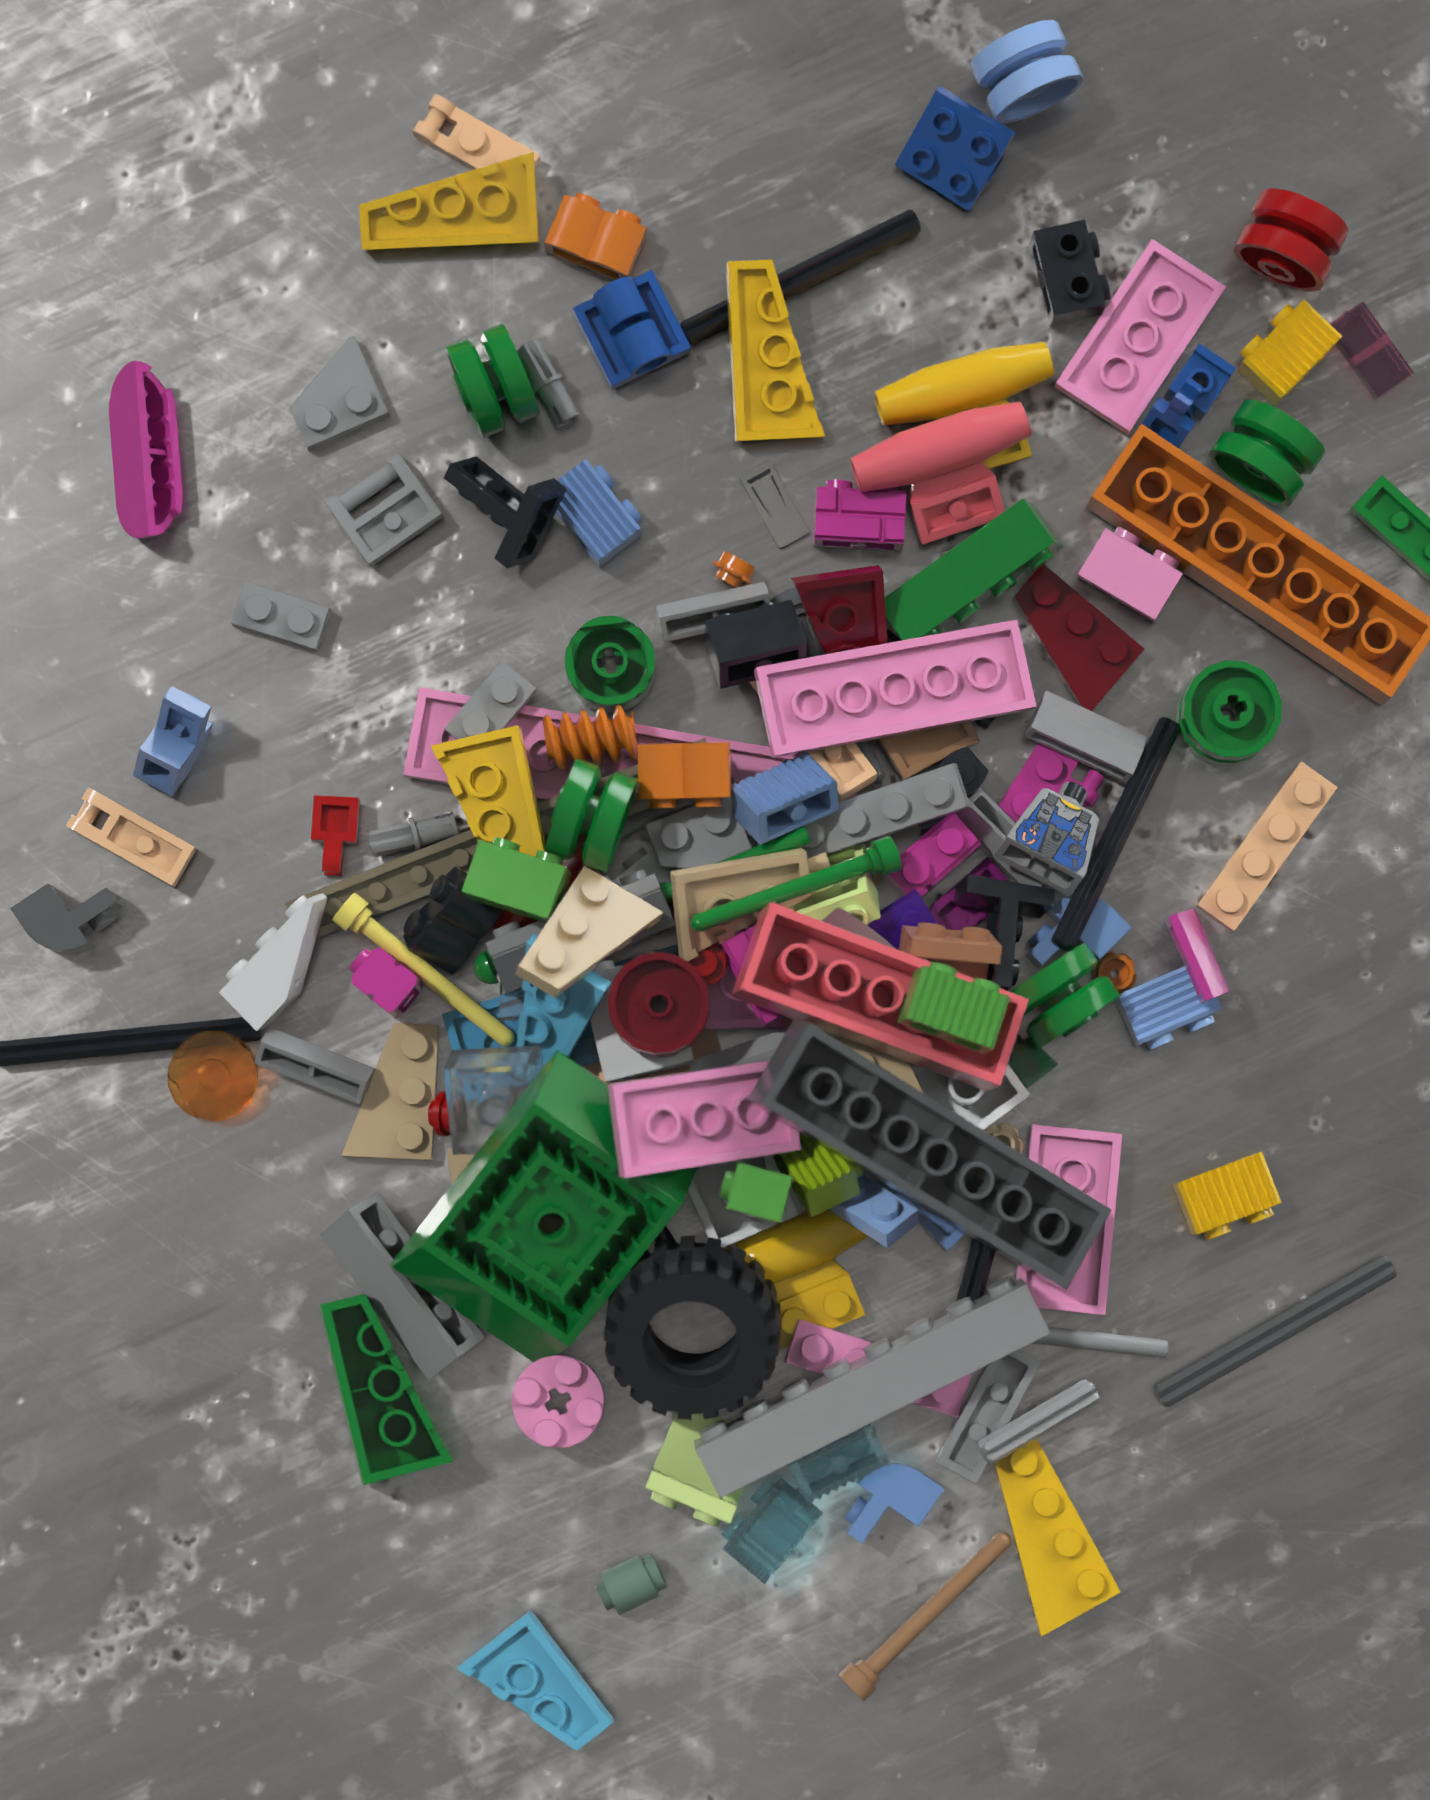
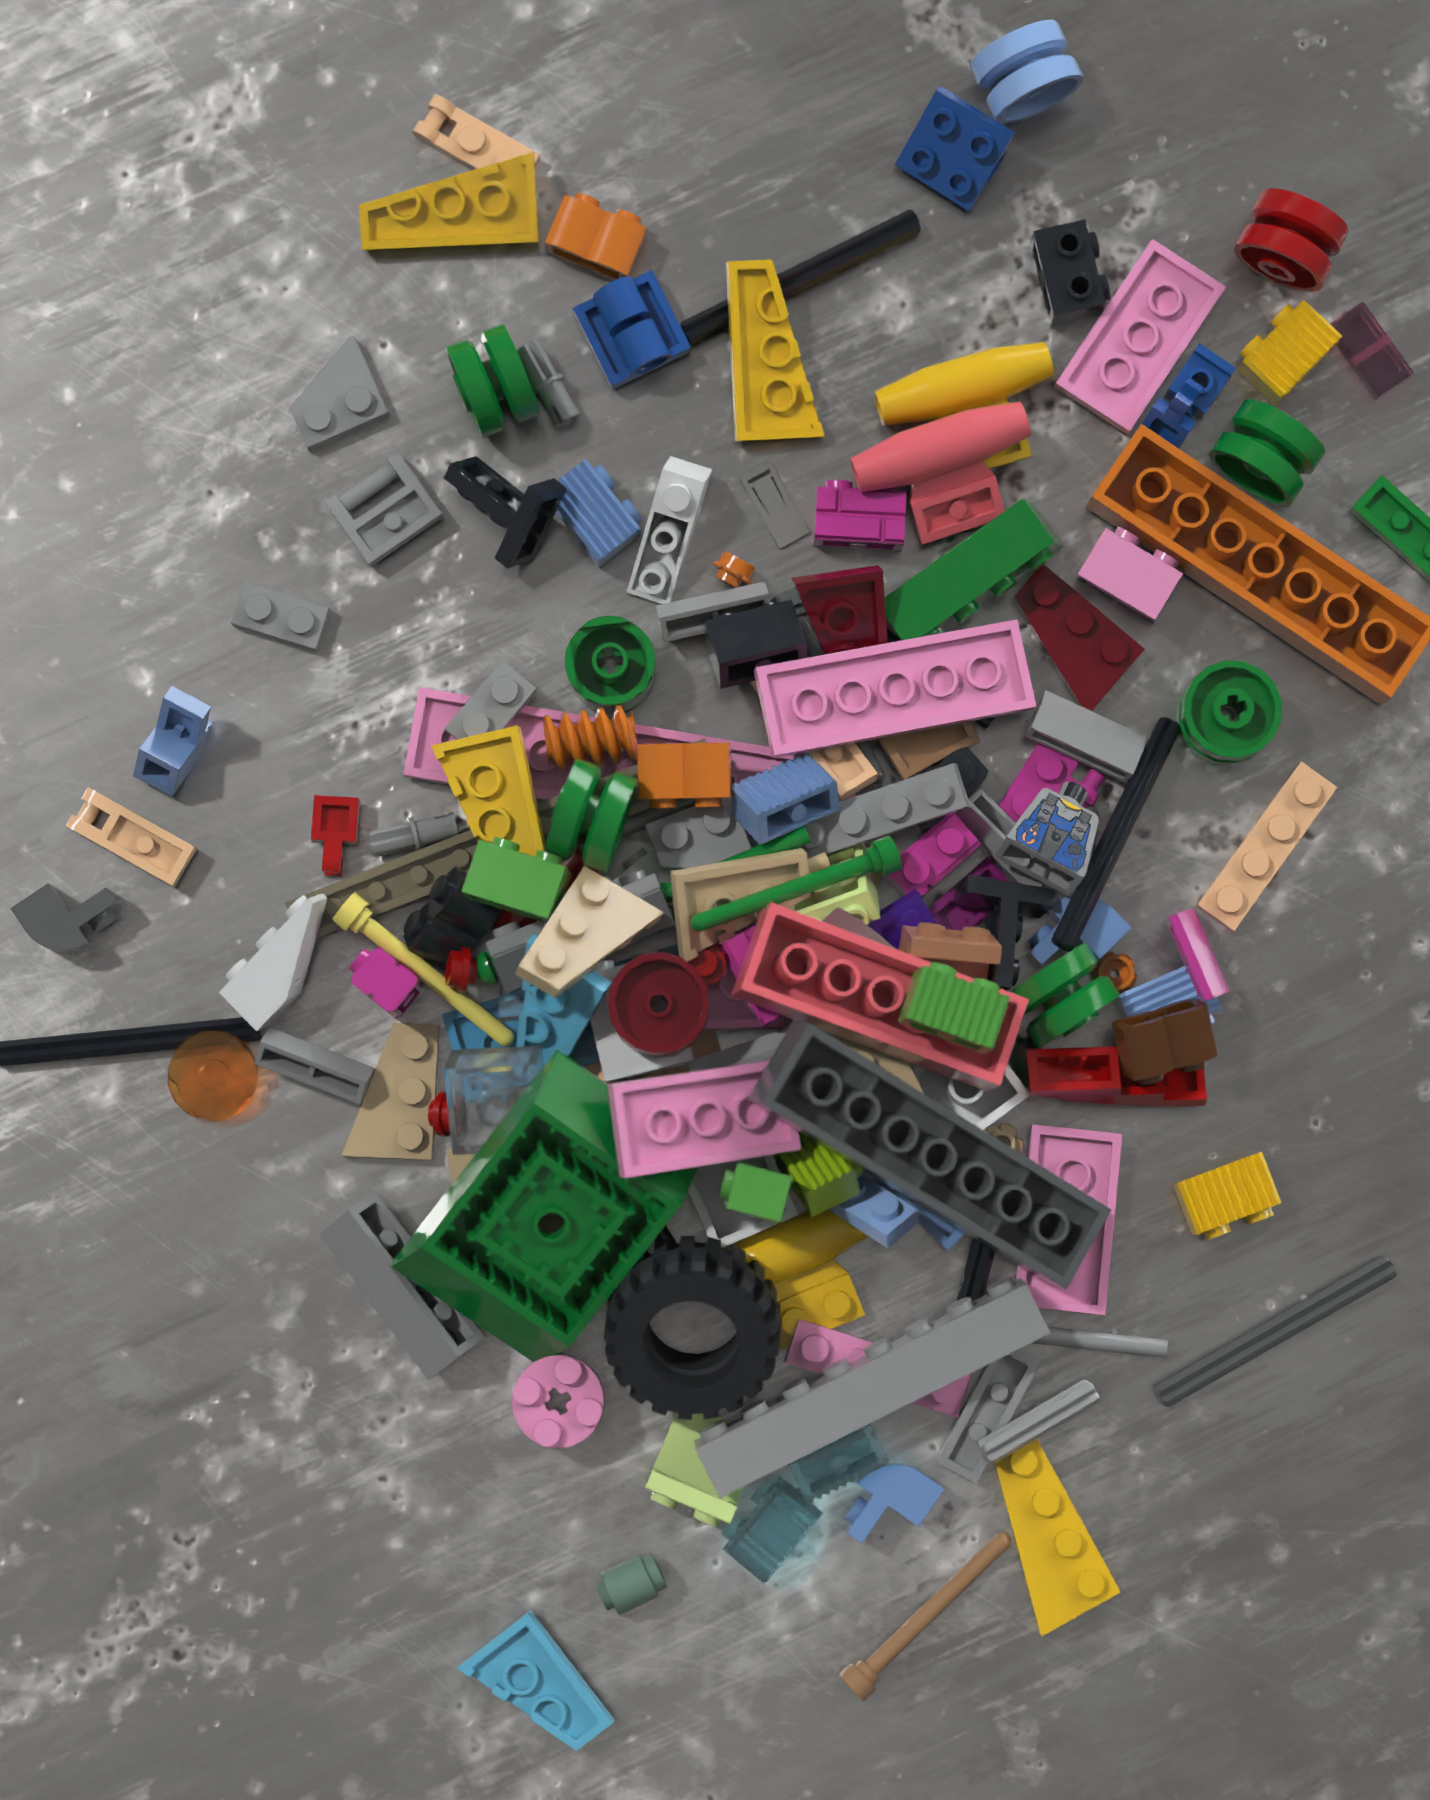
(144, 451): dark pink brick -> none
(381, 1408): green wedge -> none
(461, 969): none -> red plate
(669, 529): none -> white slope
(1097, 1077): none -> red slope
(1165, 1040): none -> reddish brown brick

